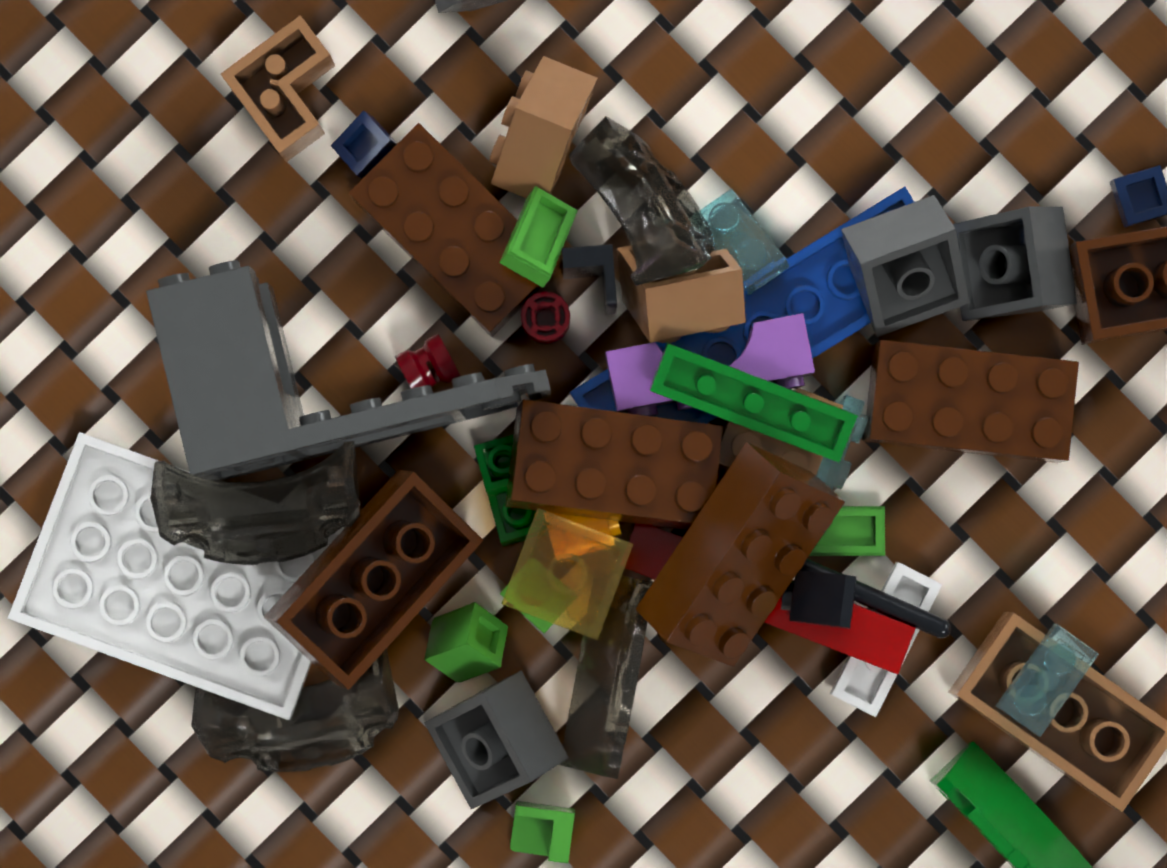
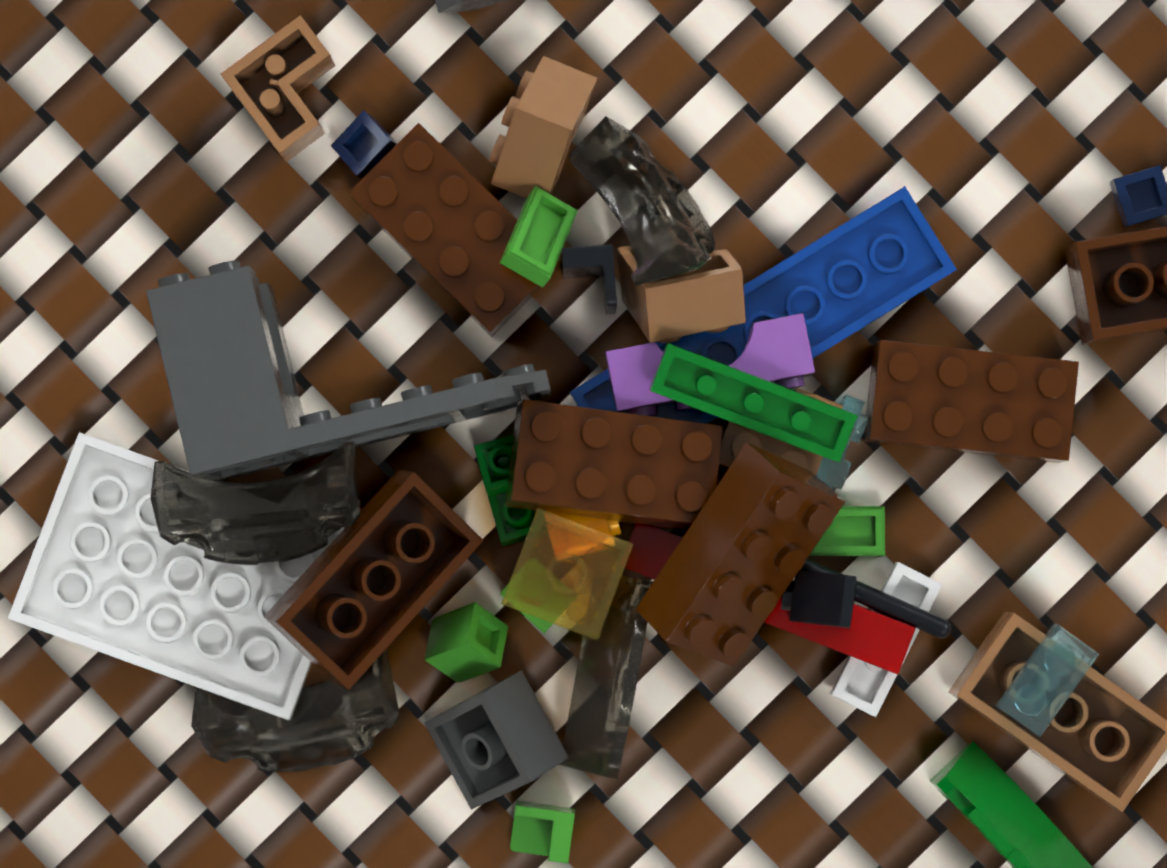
(415, 366): dark red wheel -> none
(545, 325): dark red wheel -> none
(745, 239): clear light blue plate -> none
(906, 265): dark grey slope -> none
(1016, 263): dark grey slope -> none

